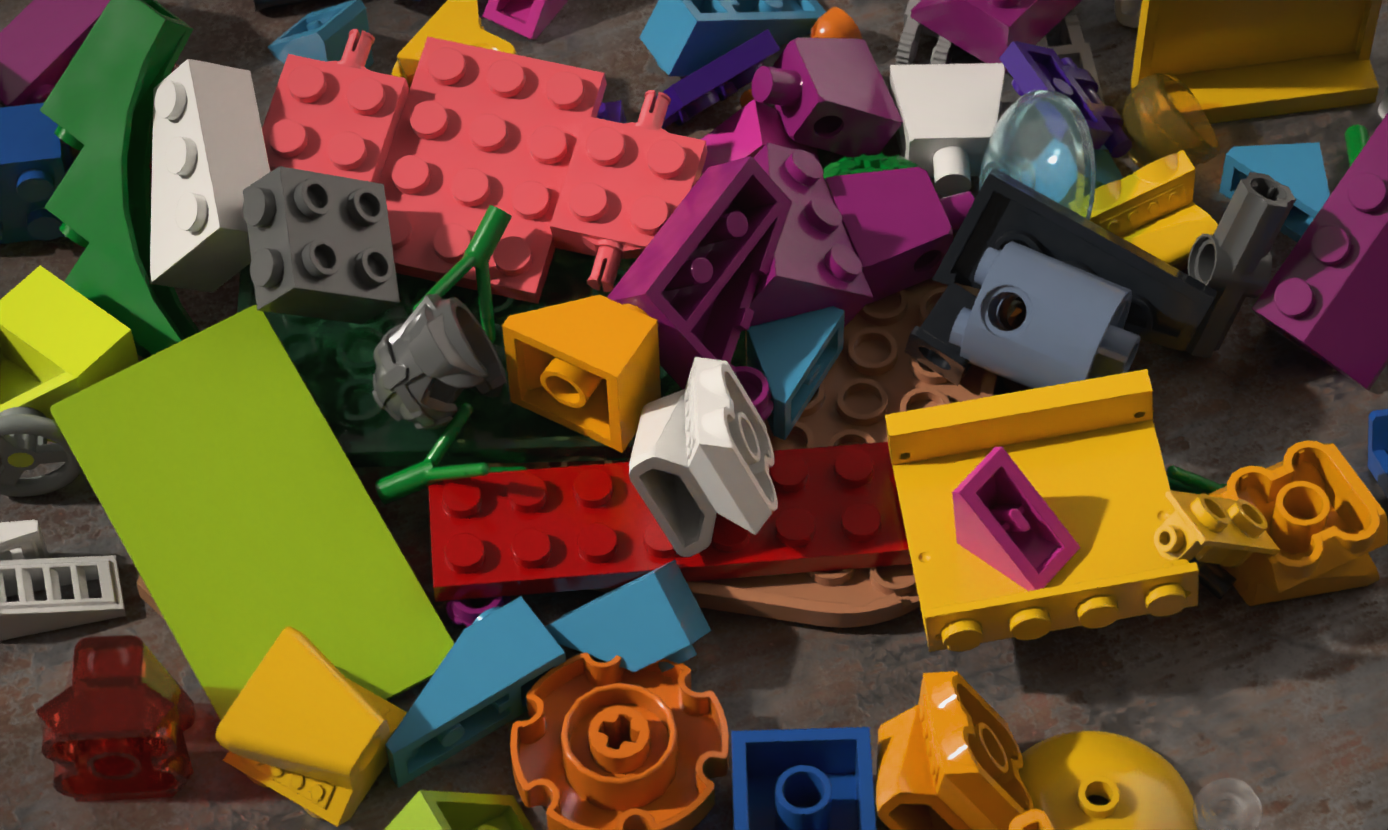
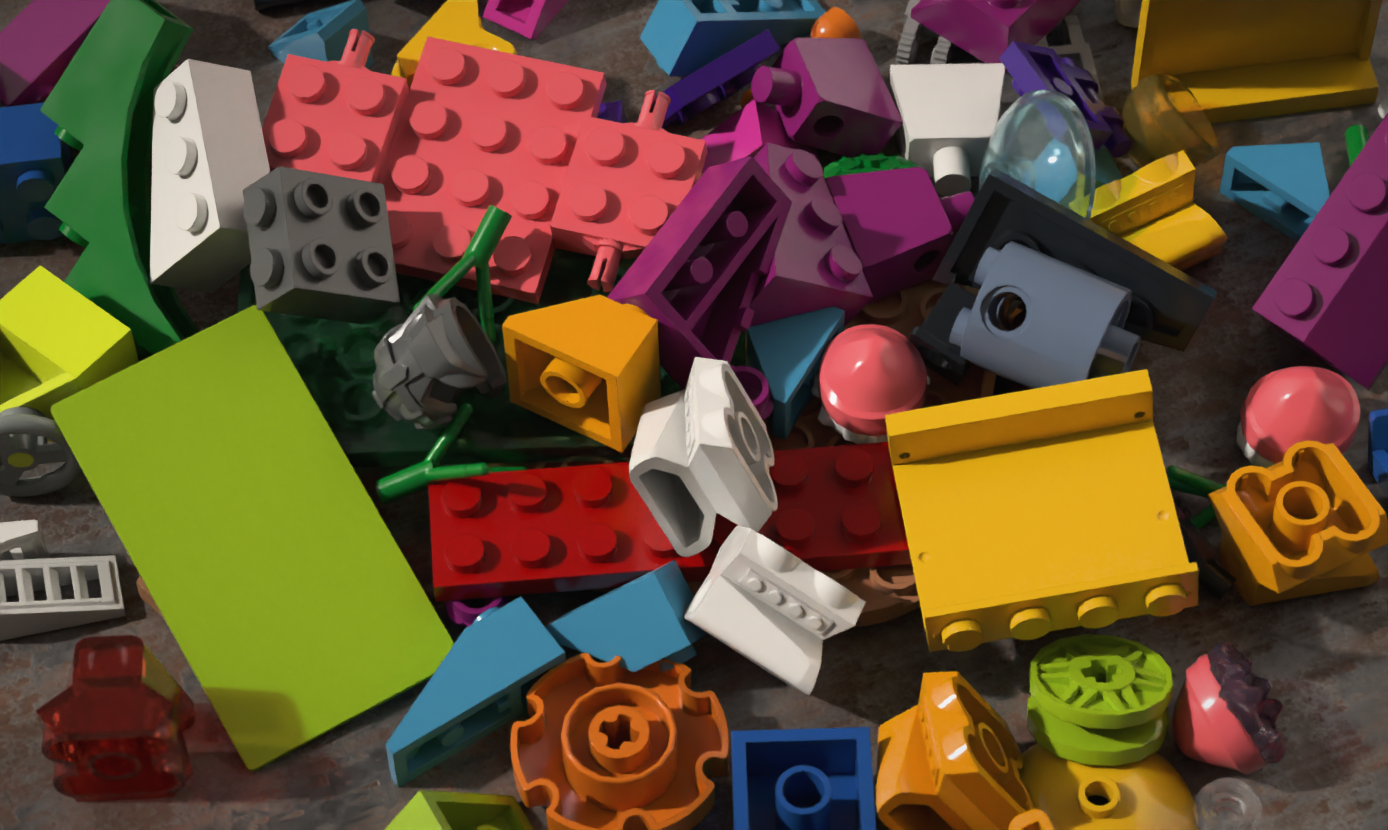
(308, 730): yellow piece -> none
(772, 607): none -> white piece
(865, 377): none -> coral hair
(1010, 523): dark pink slope -> none
(1099, 699): none -> lime wheel
(1212, 530): yellow hinge -> none
(1226, 713): none -> hair
(1237, 255): dark grey piece -> none
(1294, 408): none -> coral hair

